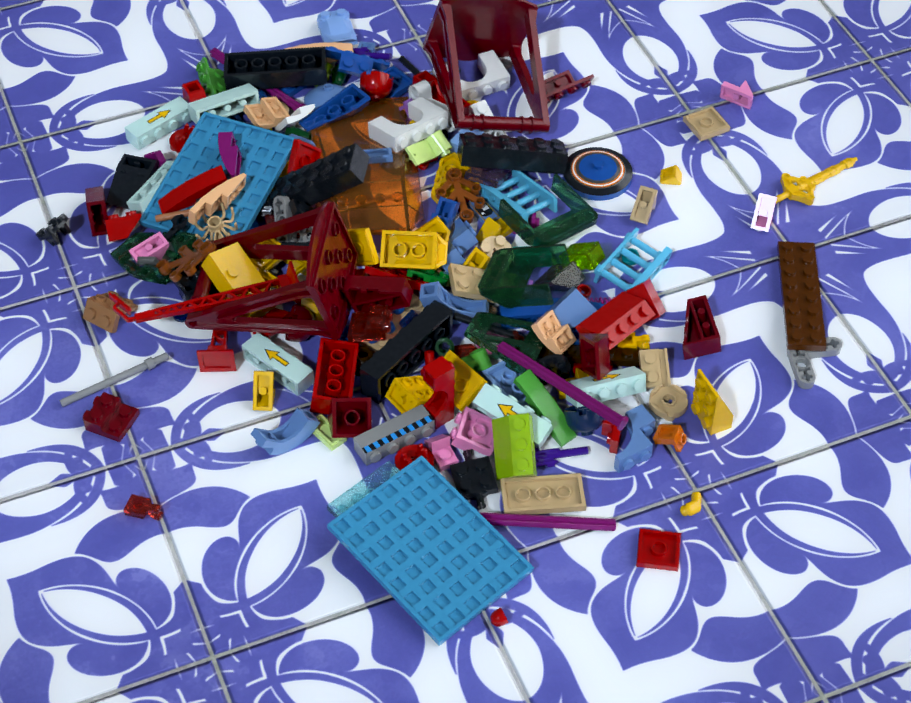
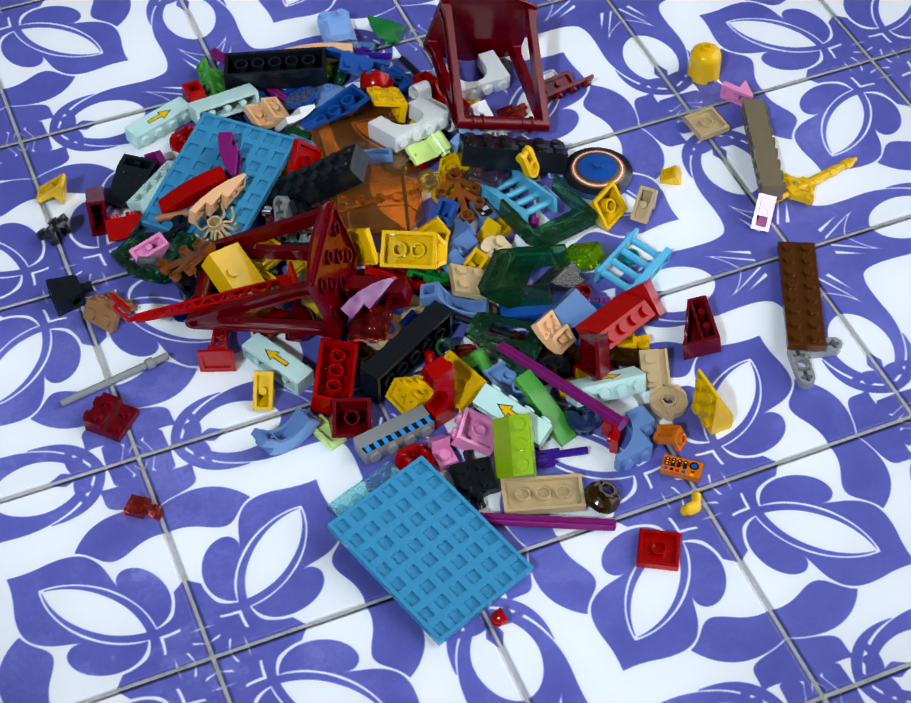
(54, 188): none -> yellow slope
(67, 293): none -> black torso
(301, 97): none -> blue tile
(367, 297): none -> slope
(387, 30): none -> green slope
(391, 98): none -> yellow bracket
(432, 176): none -> clear yellow head
(510, 111): none -> clear red plate
(528, 162): none -> yellow plate
(601, 501): none -> dark brown piece
(608, 206): none -> yellow slope
(681, 468): none -> orange tile
(704, 63): none -> yellow cylinder
(762, 148): none -> dark tan brick

